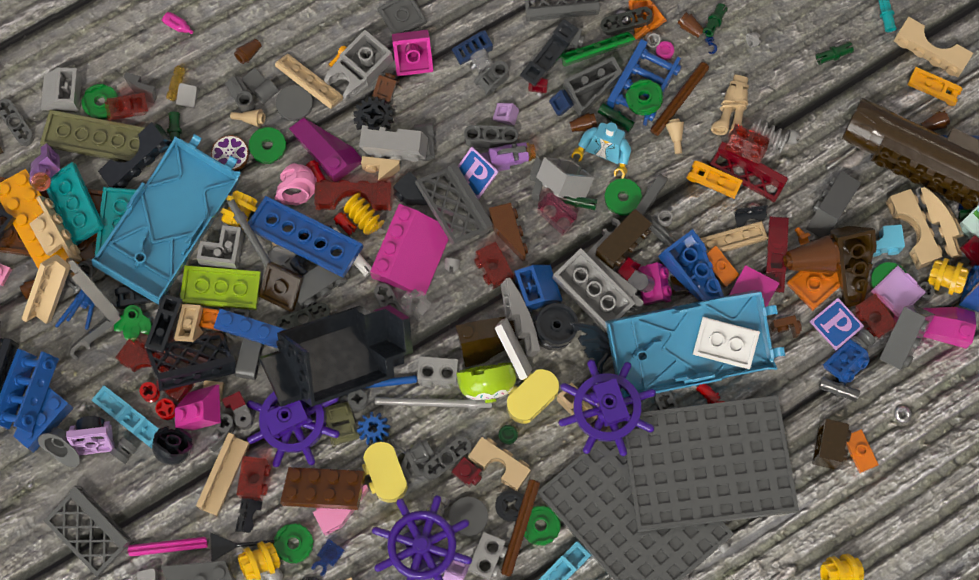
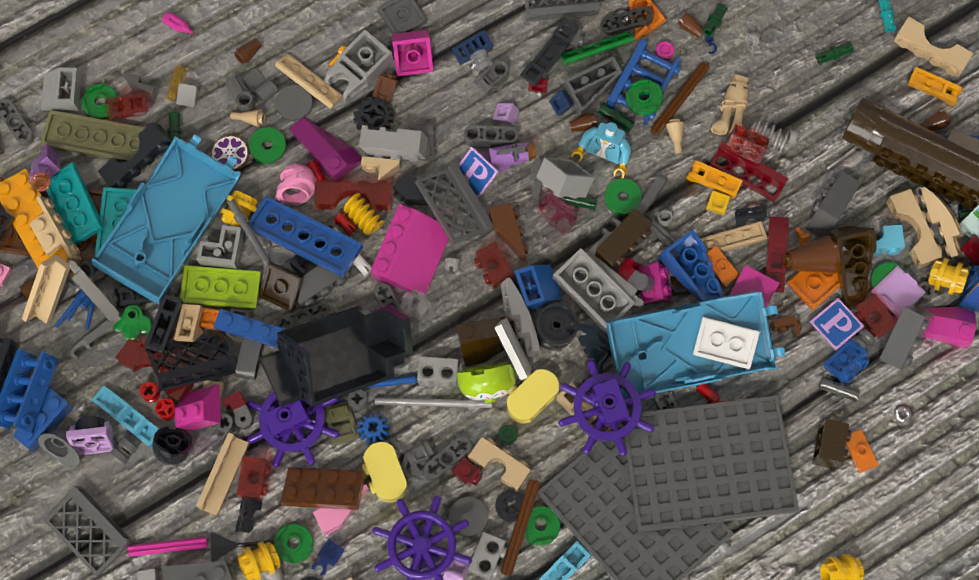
(655, 37): light grey hinge -> none
(718, 203): none -> yellow plate

